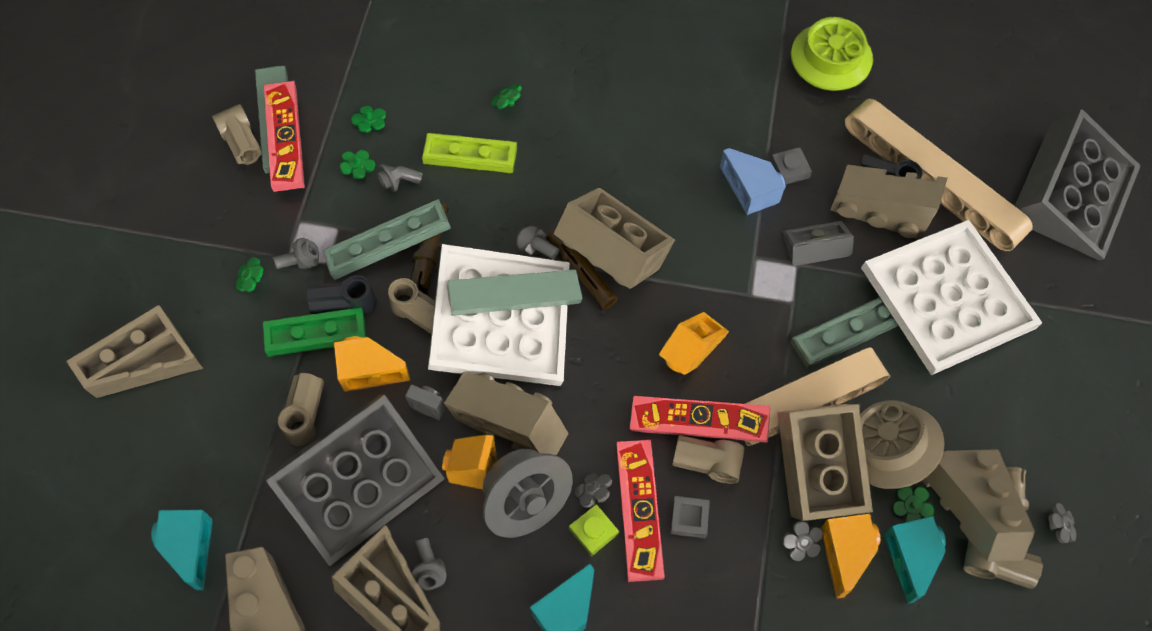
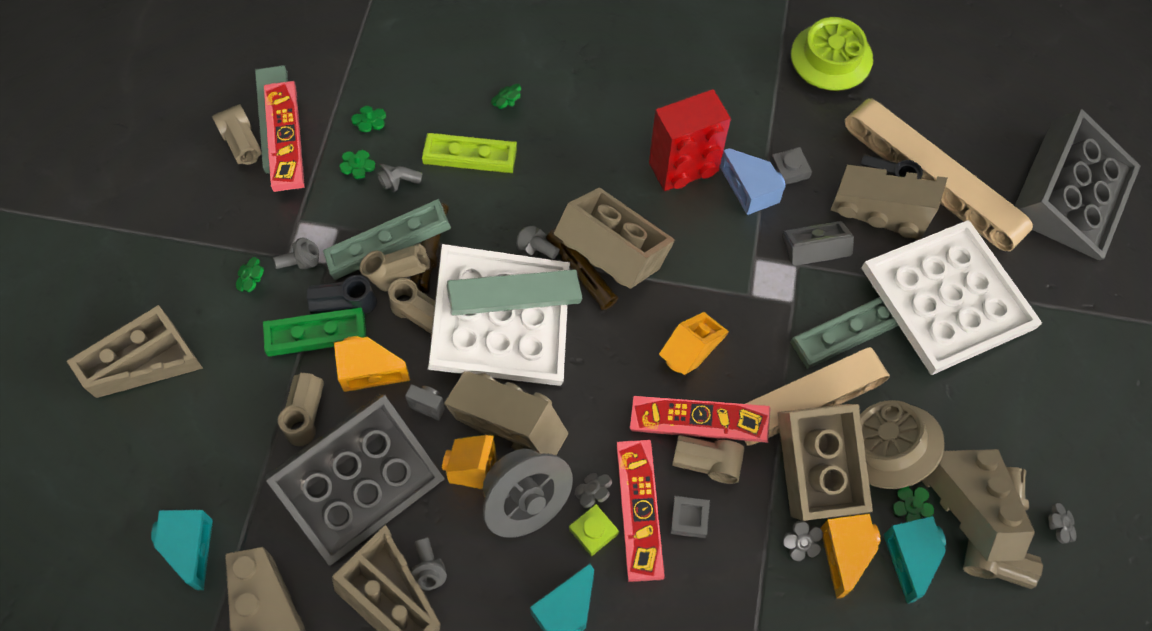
(387, 268): none -> dark tan piece
(688, 140): none -> red brick

